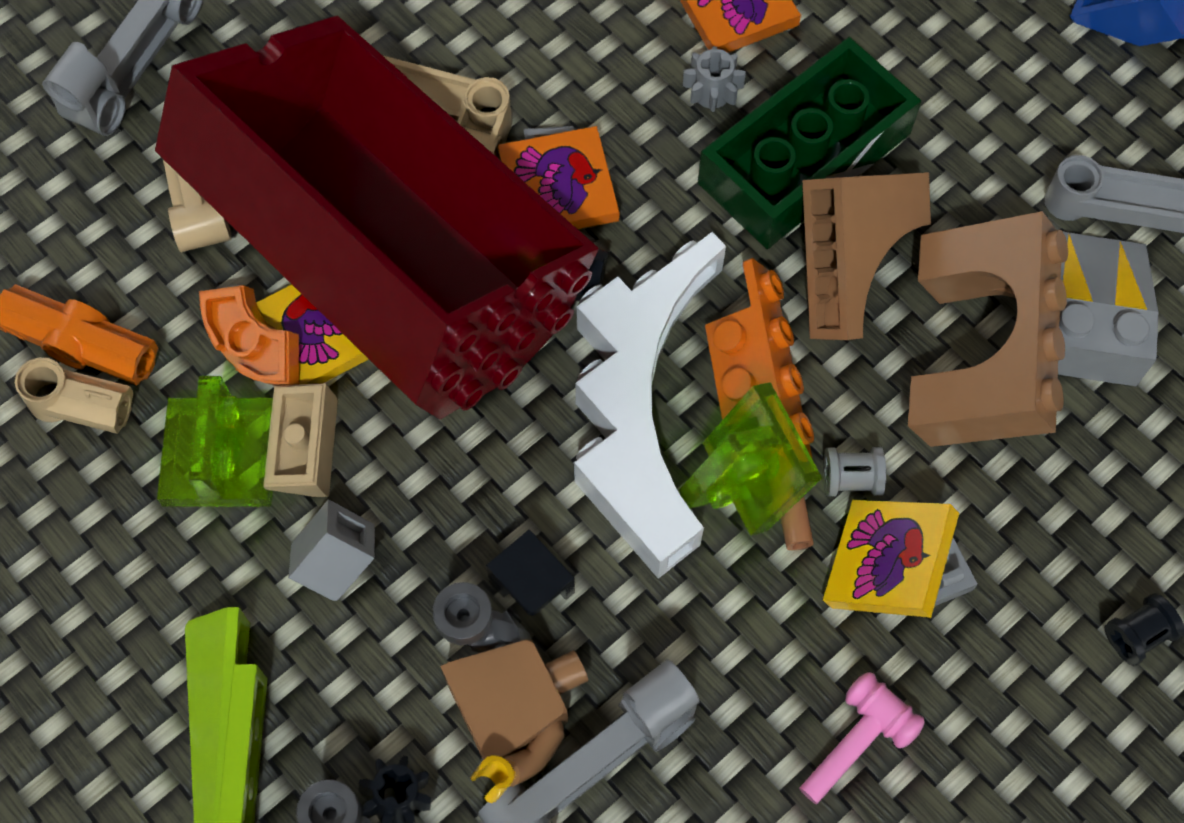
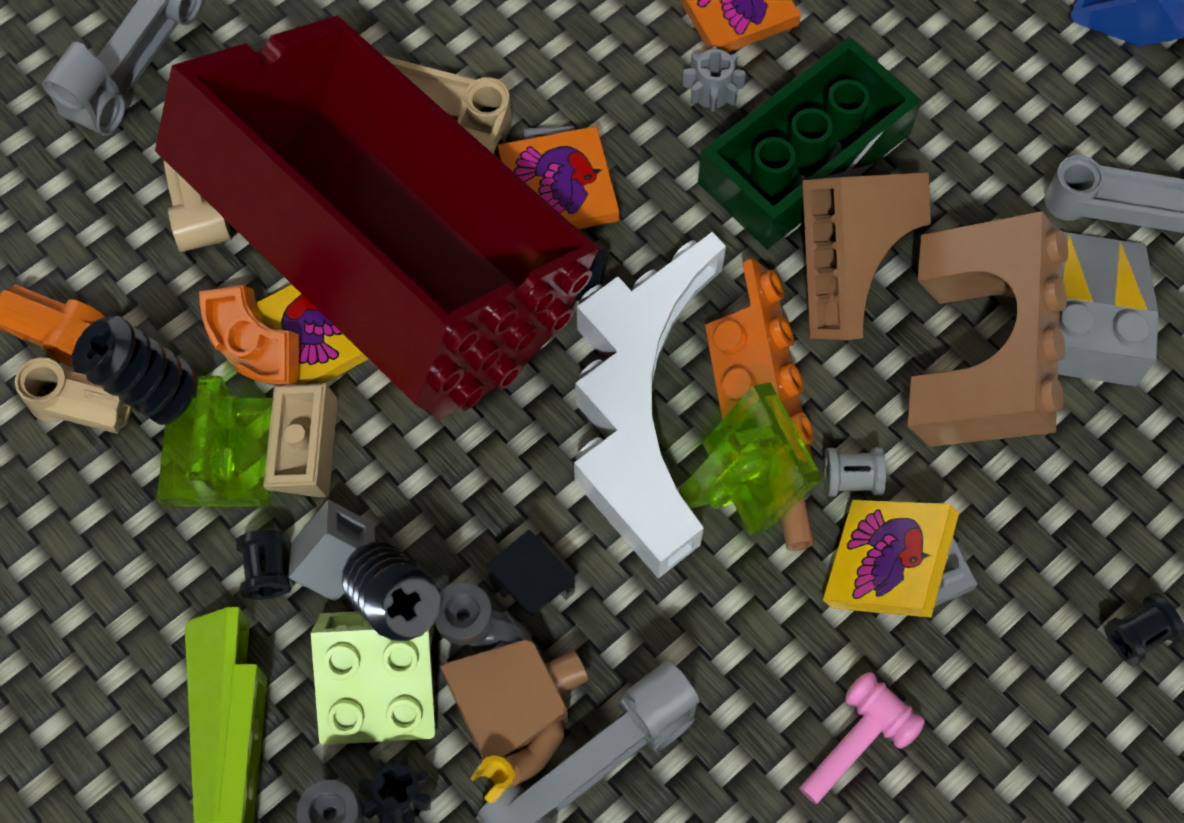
(135, 369): none -> black piece
(255, 547): none -> black bush
(369, 683): none -> yellowish green bracket
(390, 591): none -> black piece

